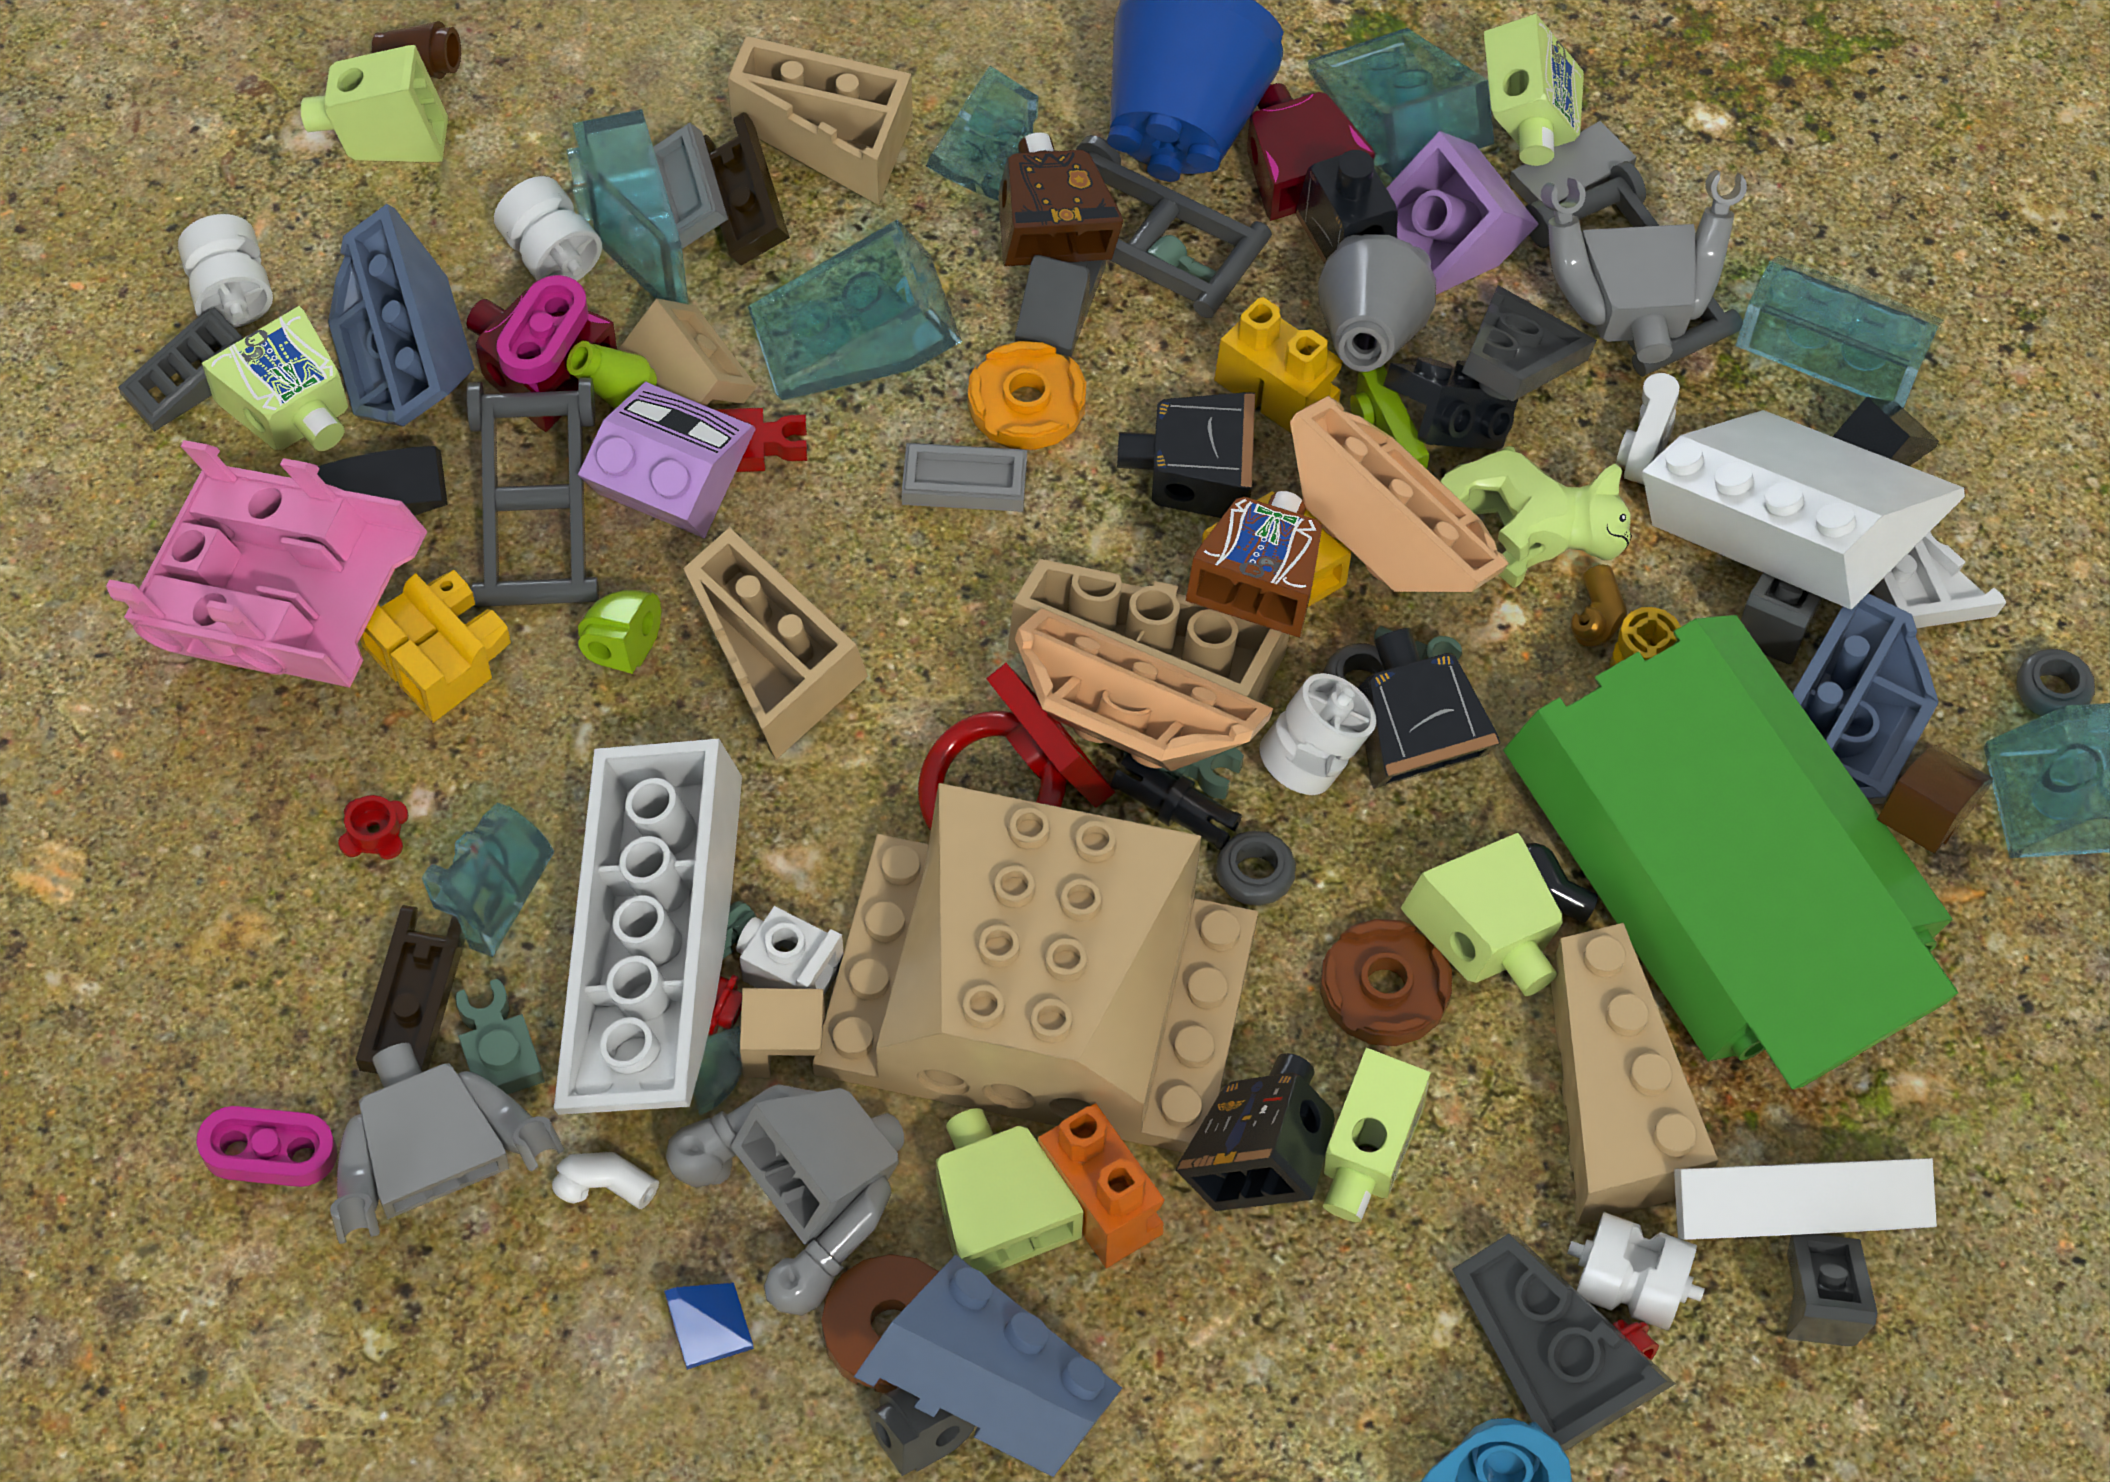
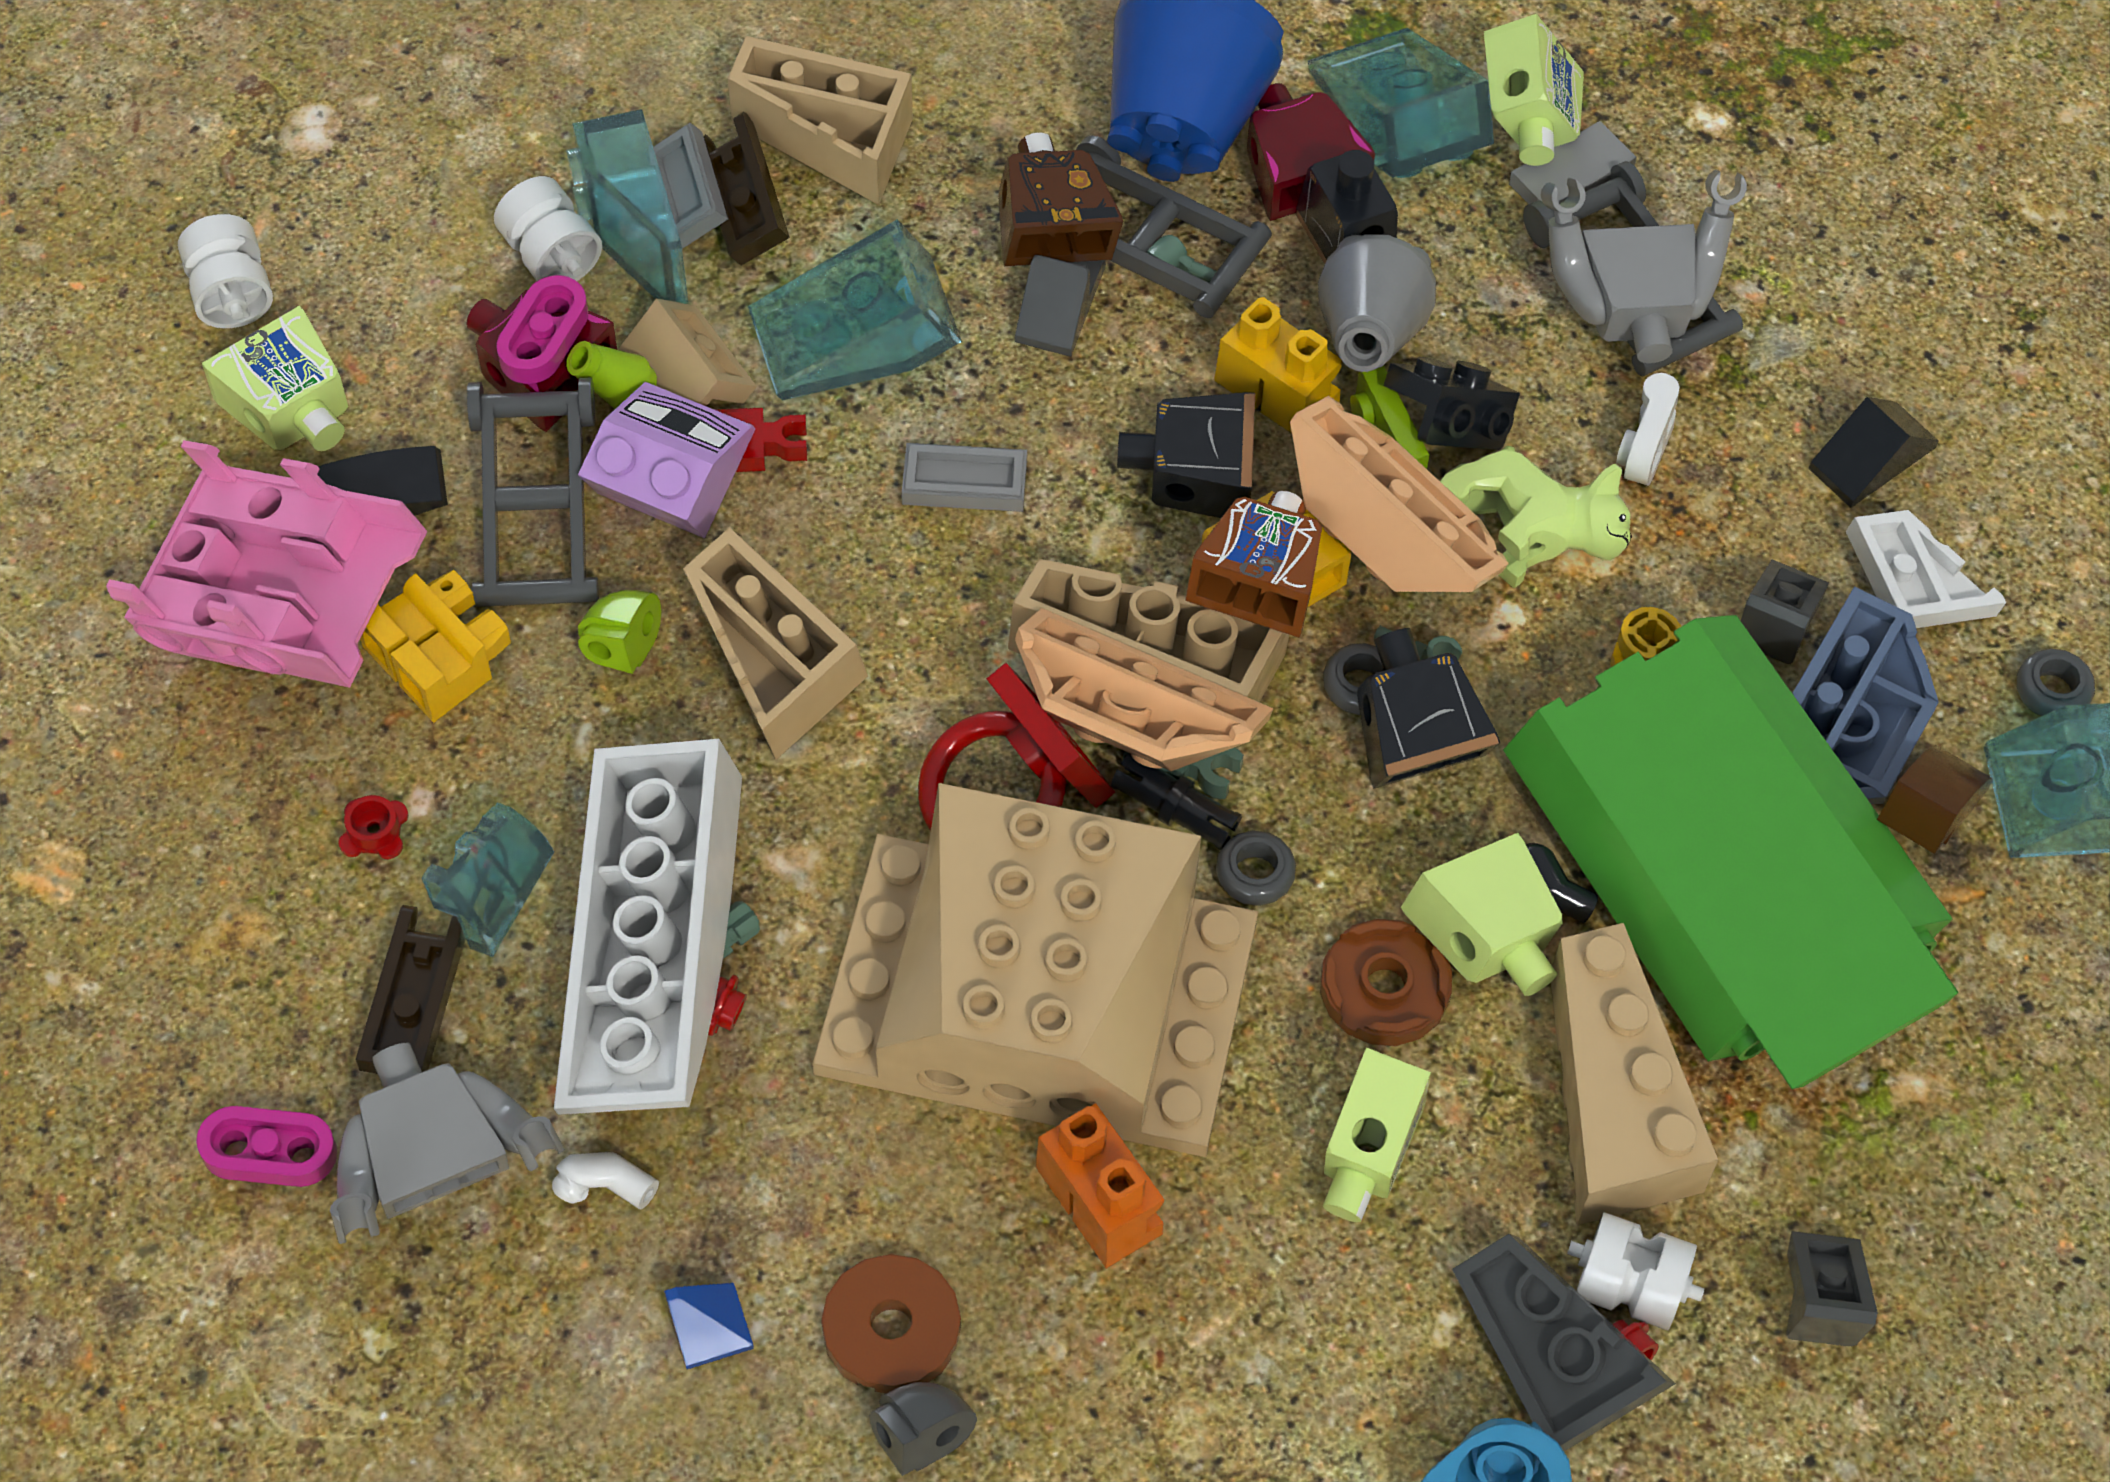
(191, 344): dark grey slope -> none
(381, 108): yellowish green torso -> none
(395, 323): sand blue wedge -> none
(436, 44): reddish brown cone -> none
(498, 1046): sand green plate -> none
(719, 1070): clear light blue tile -> none
(779, 1024): tan panel -> none
(809, 964): white brick -> none
(817, 1165): light grey torso -> none
(986, 134): clear light blue slope -> none
(993, 1366): sand blue wedge -> none
(1002, 1195): yellowish green torso -> none
(1026, 423): light orange tile -> none
(1261, 1140): black torso -> none
(1317, 734): white wheel -> none
(1458, 210): lavender slope -> none
(1522, 348): dark grey wing -> none
(1605, 612): pearl gold arm -> none
(1795, 503): white slope -> none
(1804, 1198): white slope -> none
(1837, 331): clear light blue slope -> none

